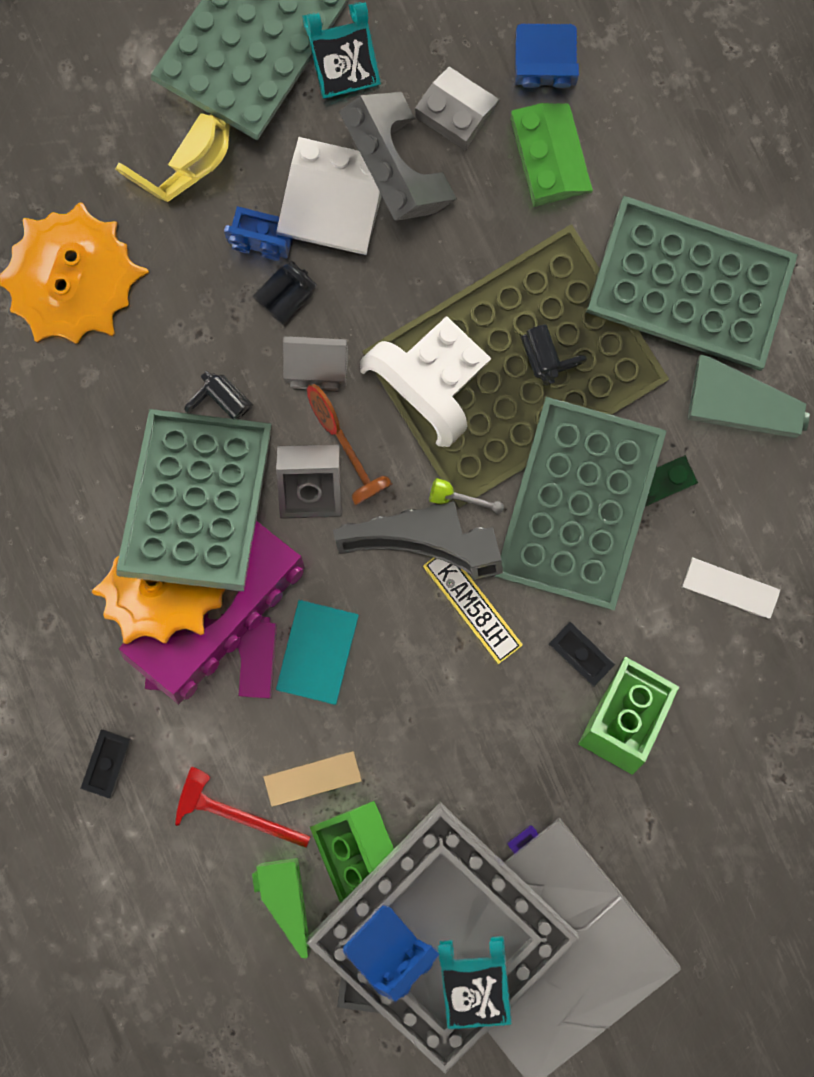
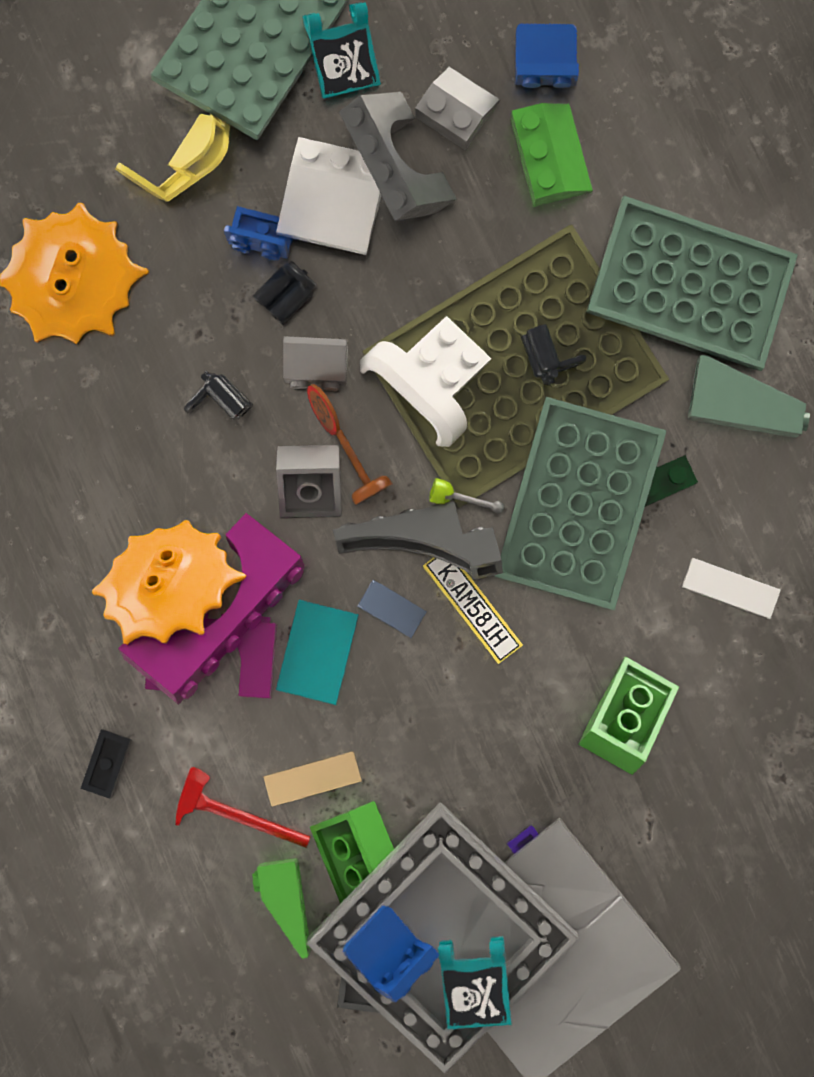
(195, 500): sand green plate -> none
(392, 608): none -> sand blue slope
(581, 654): black plate -> none

